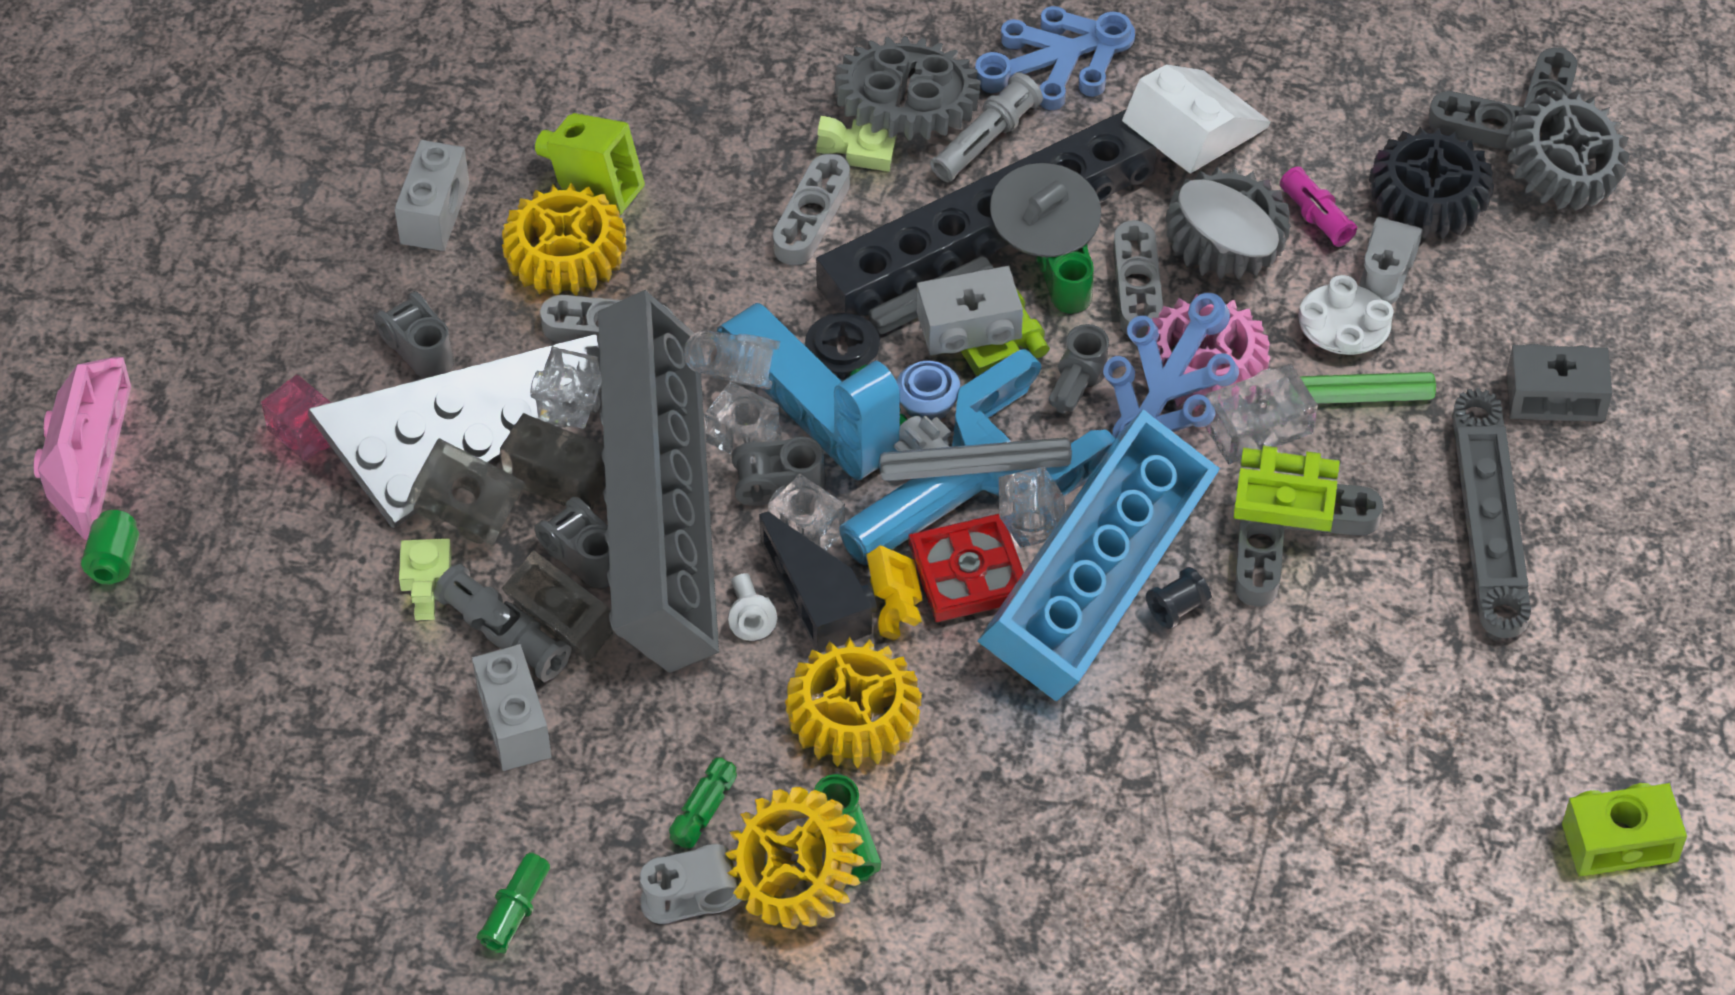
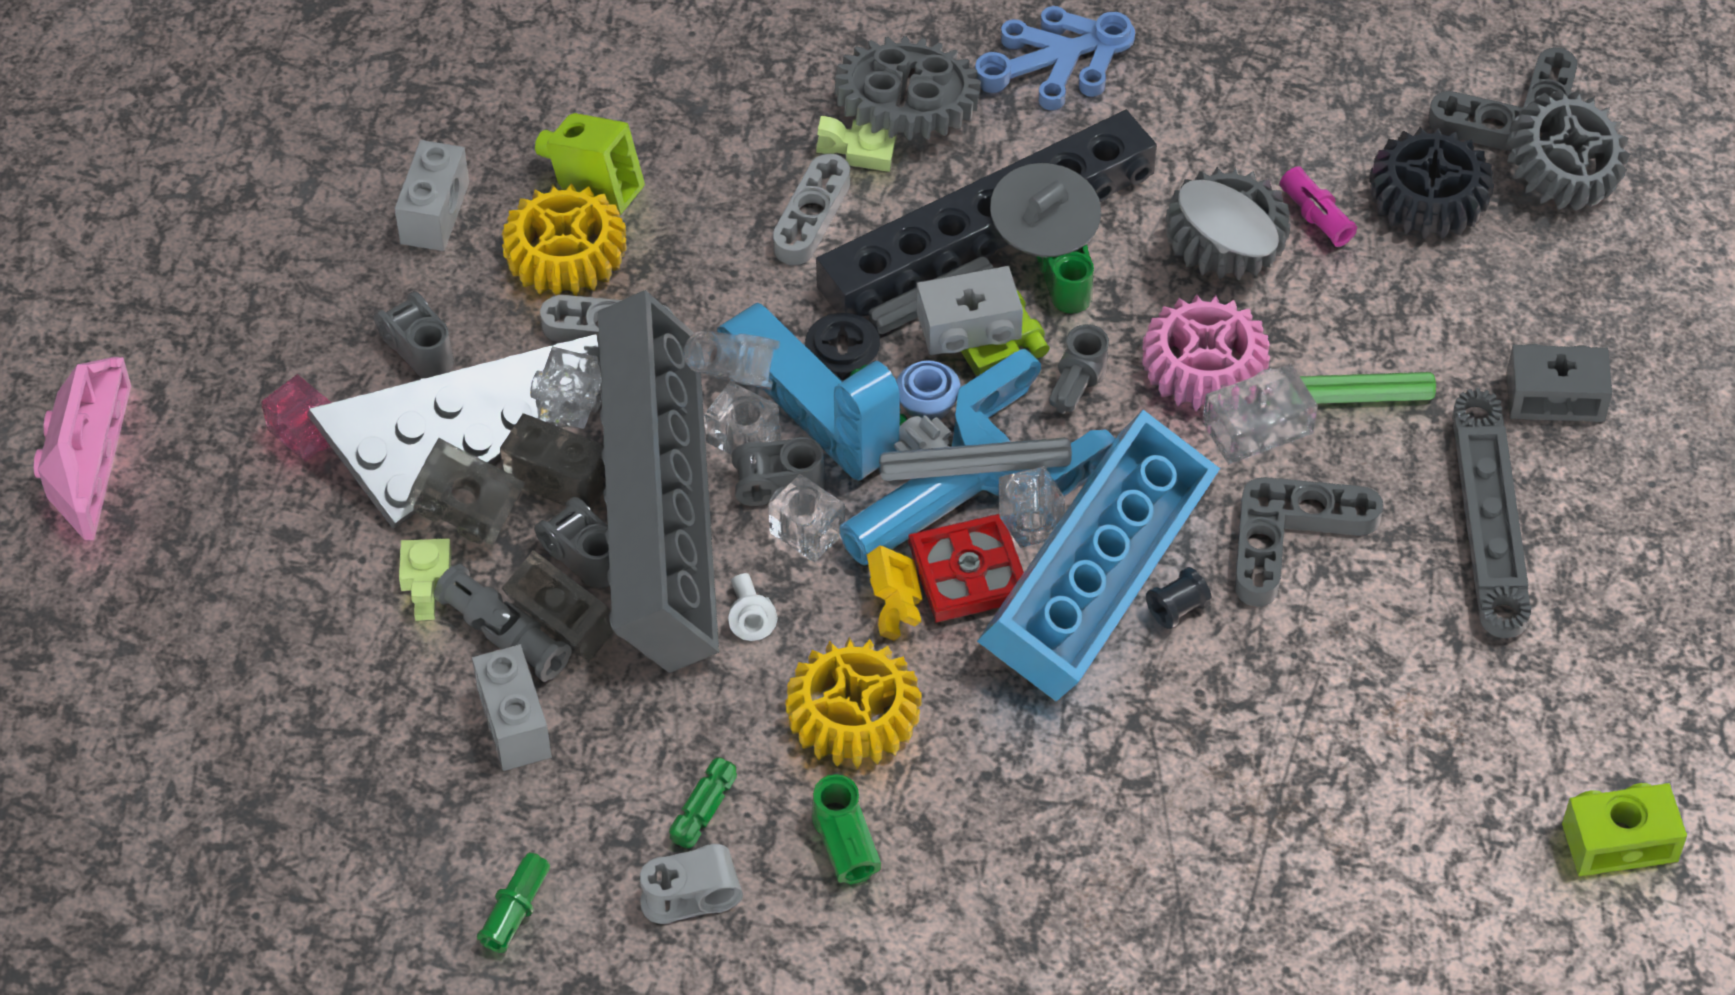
(110, 547): green brick -> none
(766, 884): yellow gear -> none
(818, 585): black slope -> none
(999, 115): light grey pin -> none
(1145, 264): light grey beam -> none
(1168, 381): medium blue plant -> none
(1190, 116): white slope -> none
(1285, 497): lime plate -> none
(1345, 317): white dish -> none
(1389, 257): light grey piece -> none

